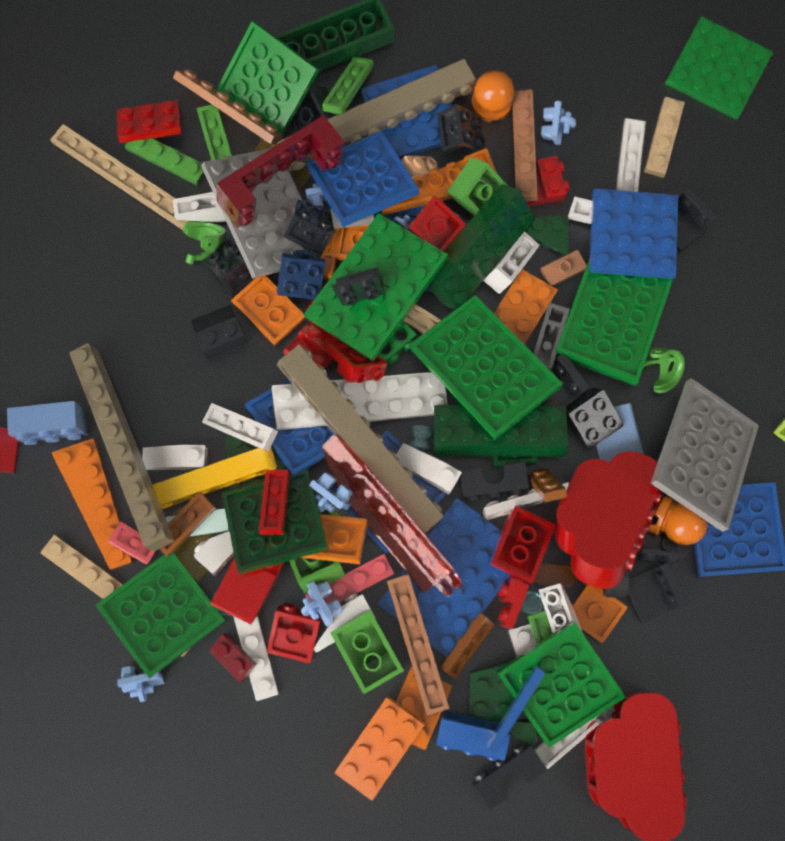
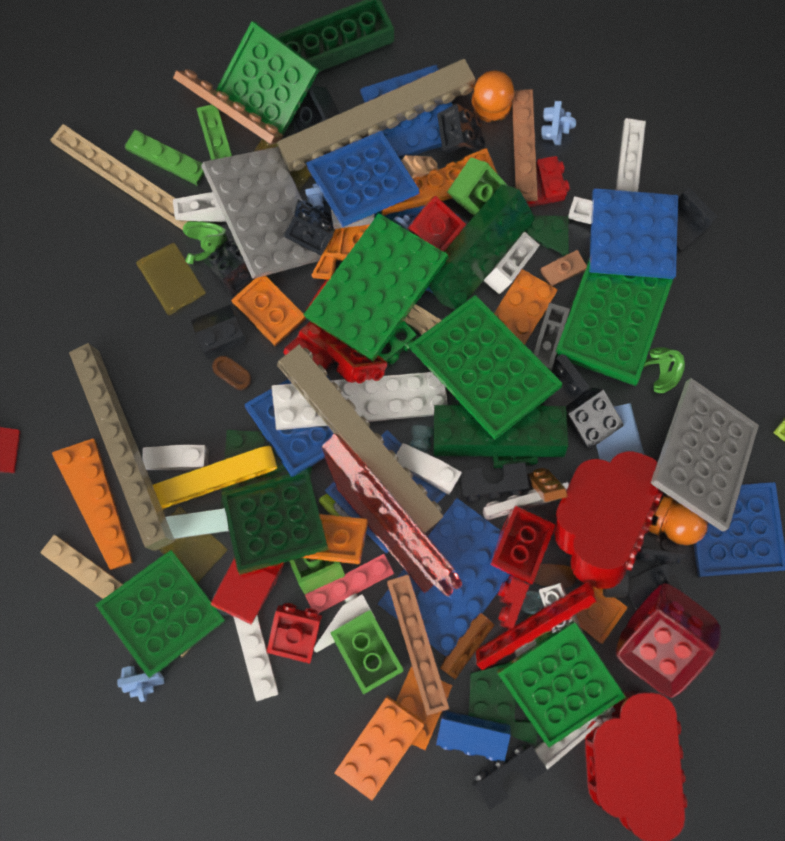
(47, 422): medium blue brick -> none
(130, 542): coral plate -> none
(148, 121): red plate -> none
(170, 278): none -> clear yellow piece
(188, 521): dark orange plate -> none
(215, 552): white slope -> none
(232, 373): none -> reddish brown tile
(233, 657): dark red plate -> none
(236, 190): dark red plate -> none
(240, 427): white plate -> none
(274, 502): red plate -> none
(300, 275): dark blue plate -> none
(317, 594): light blue hips -> none
(324, 487): light blue hips -> none
(347, 85): bright green plate -> none
(358, 287): black bracket -> none
(515, 709): blue tile -> none
(535, 626): none -> red plate
(664, 137): tan plate -> none
(669, 640): none -> dark red piece
(719, 68): green plate -> none

